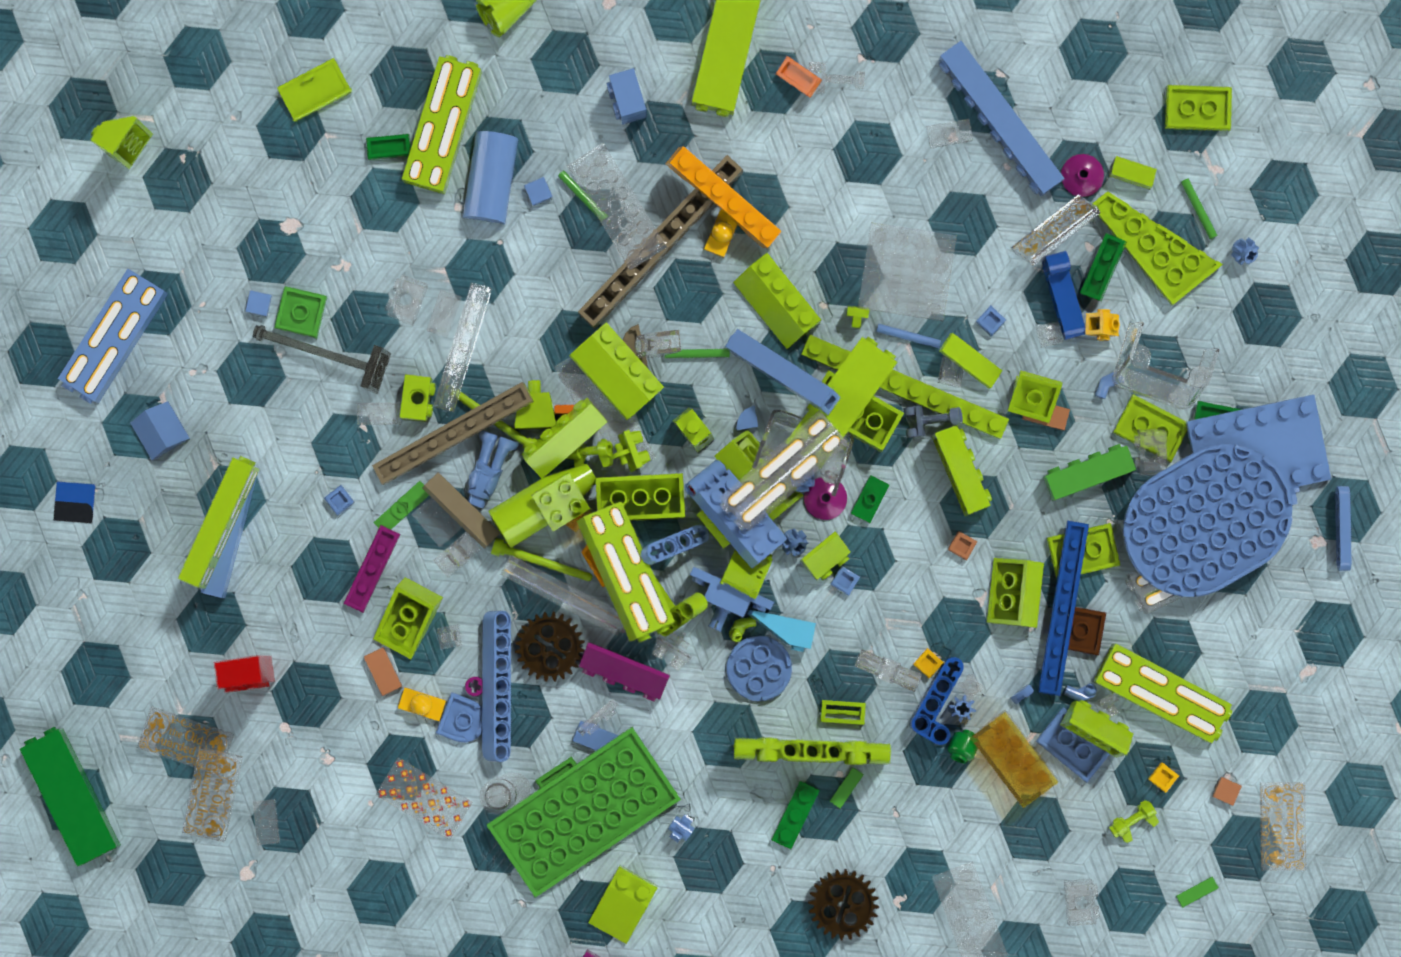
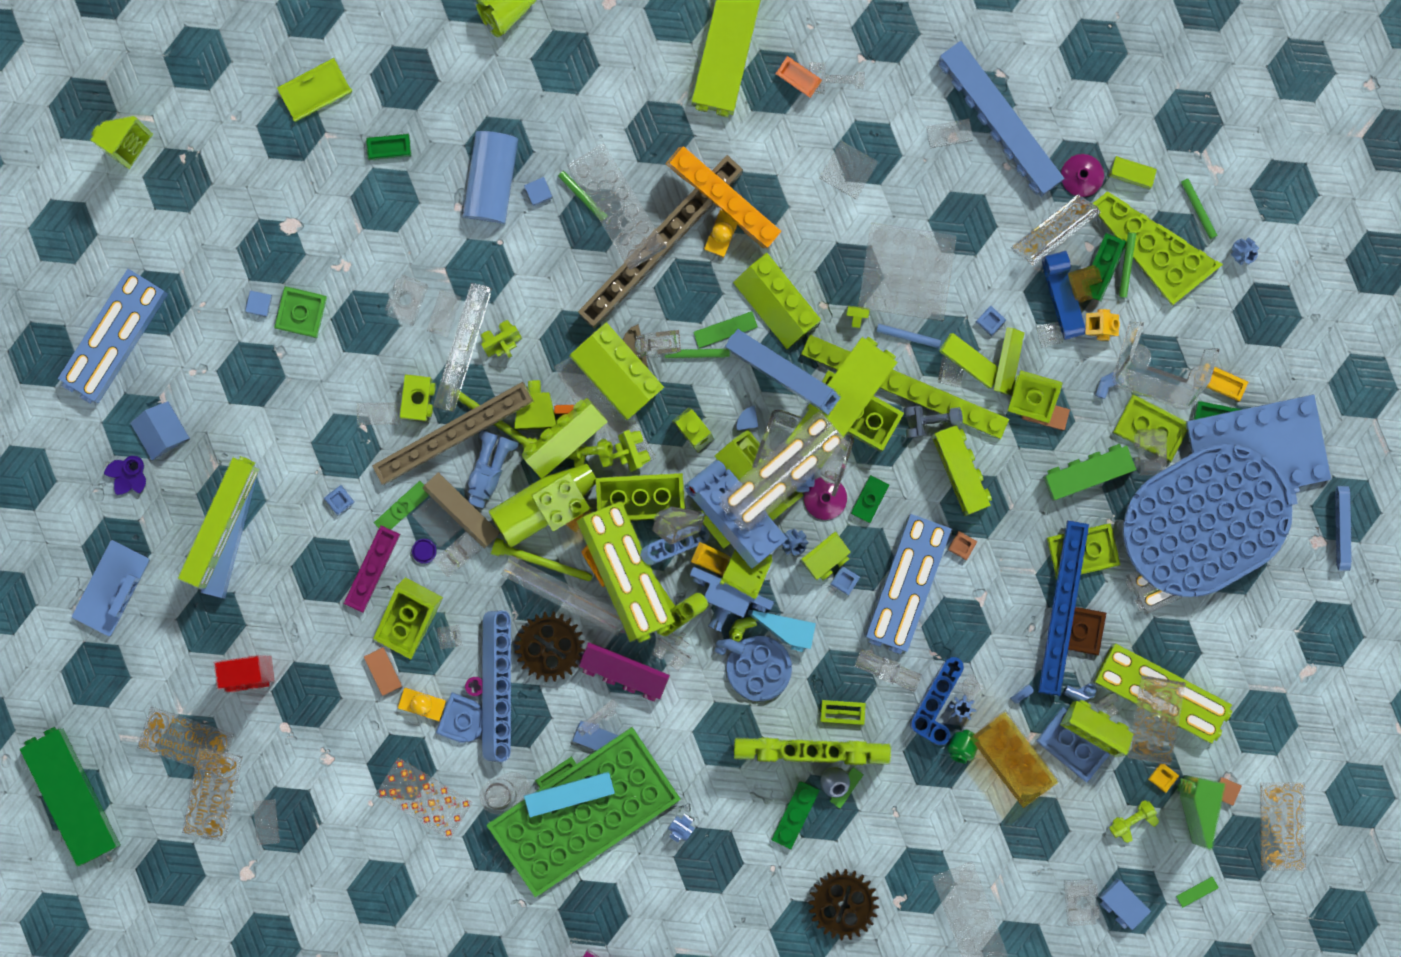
(74, 502): sticker -> none
(110, 588): none -> medium blue bracket
(126, 478): none -> dark purple plate
(373, 369): clear smoke tile -> none
(424, 551): none -> dark purple piece
(442, 124): lime brick -> none
(502, 342): none -> lime hips
(569, 794): none -> medium azure tile
(623, 904): lime slope -> none
(627, 95): medium blue brick -> none
(677, 524): none -> clear slope
(710, 559): none -> yellow tile
(725, 329): none -> bright green piece
(729, 644): none -> medium blue arm
(835, 782): none -> sand blue piece
(848, 170): none -> clear tile
(908, 584): none -> medium blue brick
(928, 663): yellow tile -> none
(1009, 361): none -> lime tile
(1015, 592): lime slope -> none
(1081, 281): none -> clear yellow piece
(1124, 904): none -> medium blue brick
(1127, 264): none -> bright green bar
(1156, 720): none -> clear tile
(1198, 107): lime tile -> none
(1201, 806): none -> bright green slope
(1227, 384): none -> yellow tile

